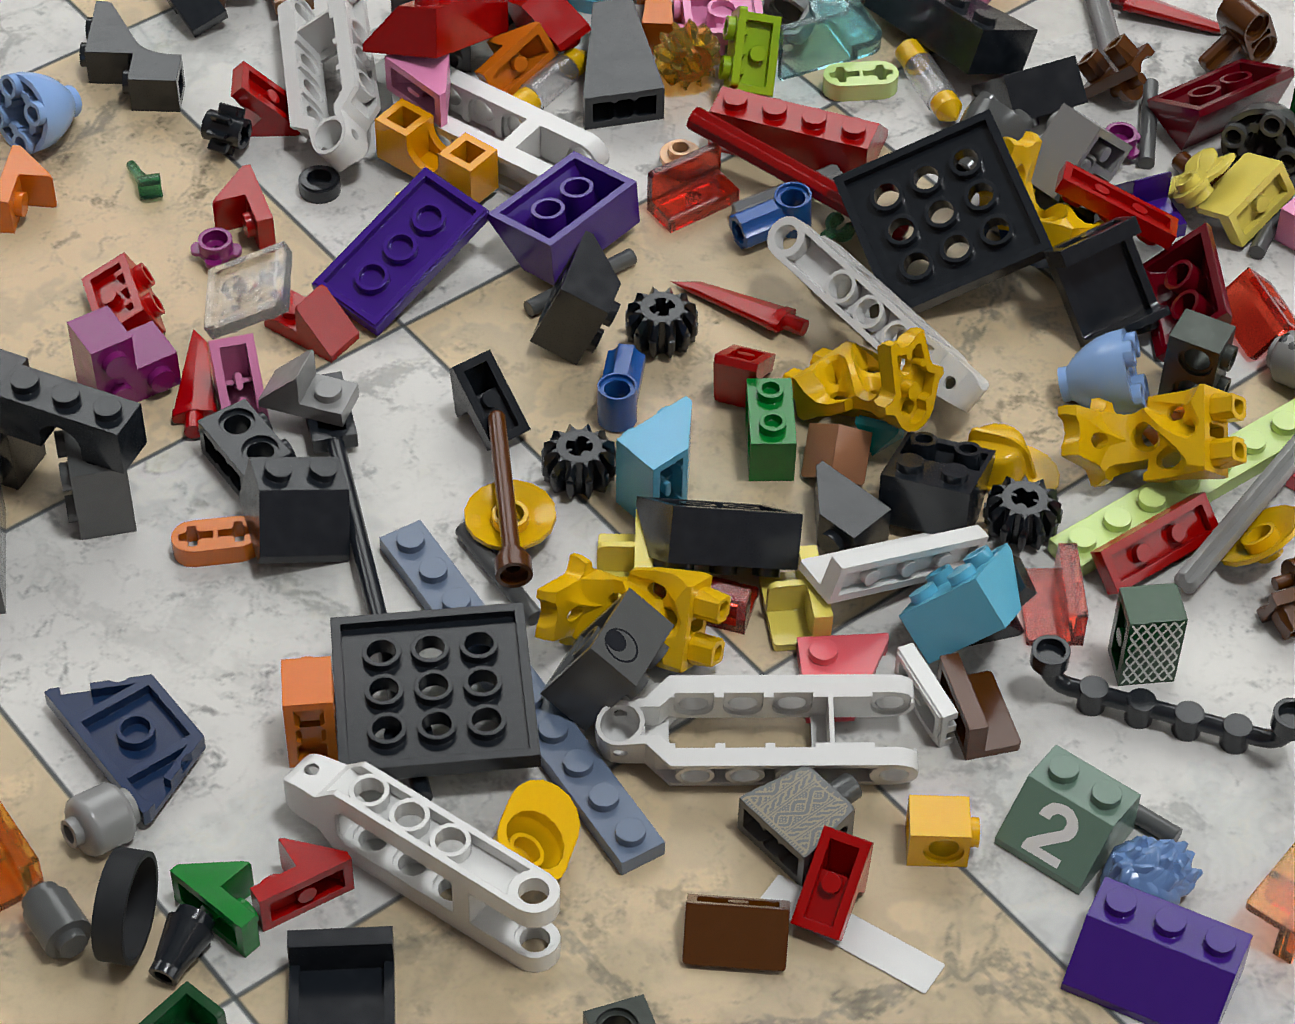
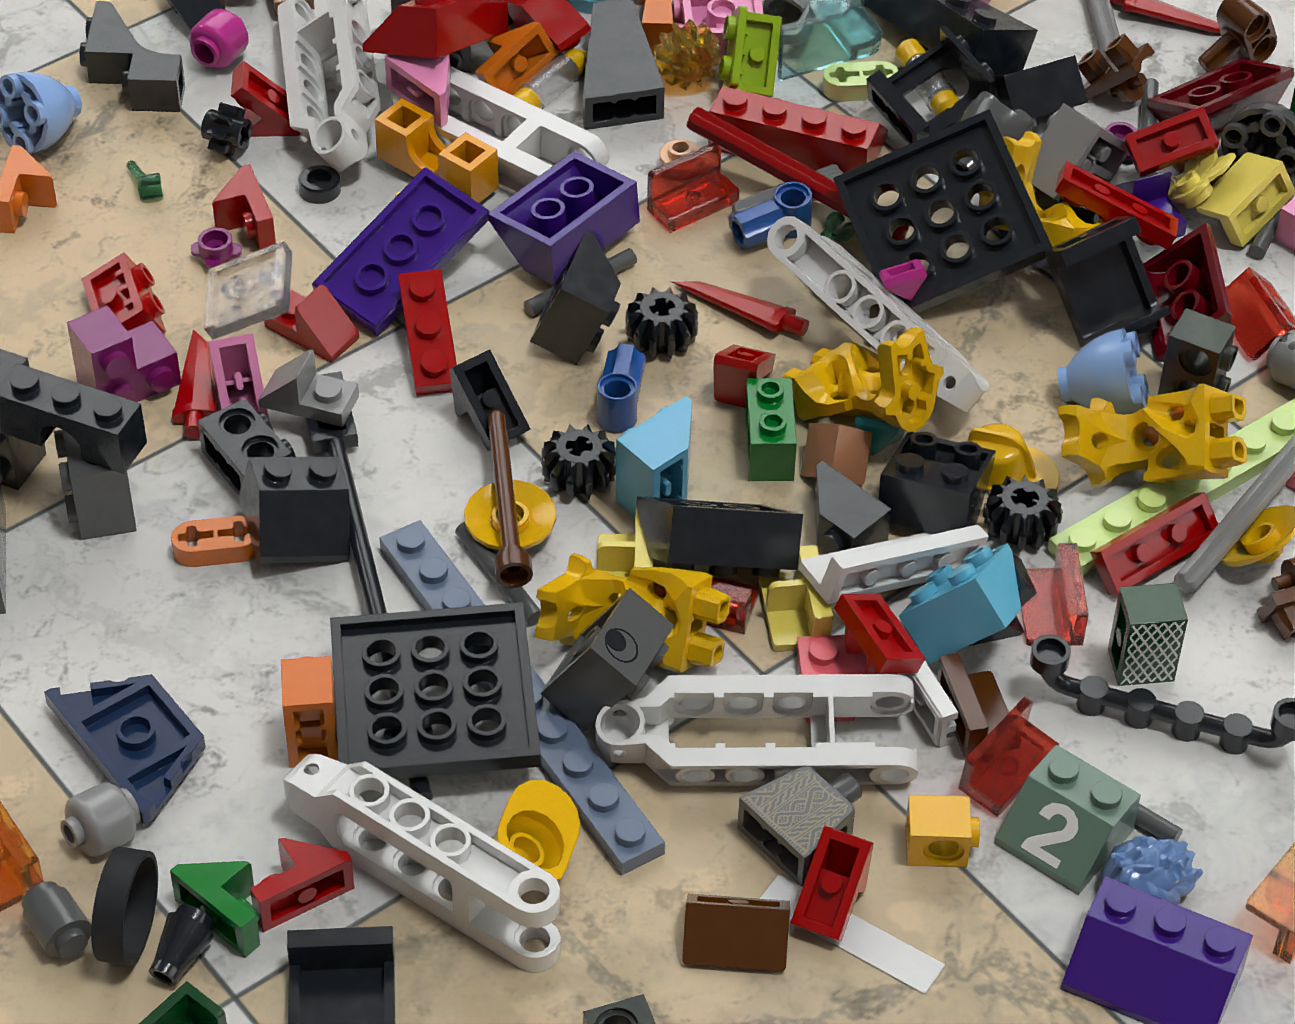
(218, 39): none -> dark pink head
(427, 330): none -> red plate
(877, 632): none -> red tile
(904, 278): none -> dark pink slope
(949, 54): none -> black panel
(1005, 759): none -> clear red panel
(1171, 141): none -> red tile

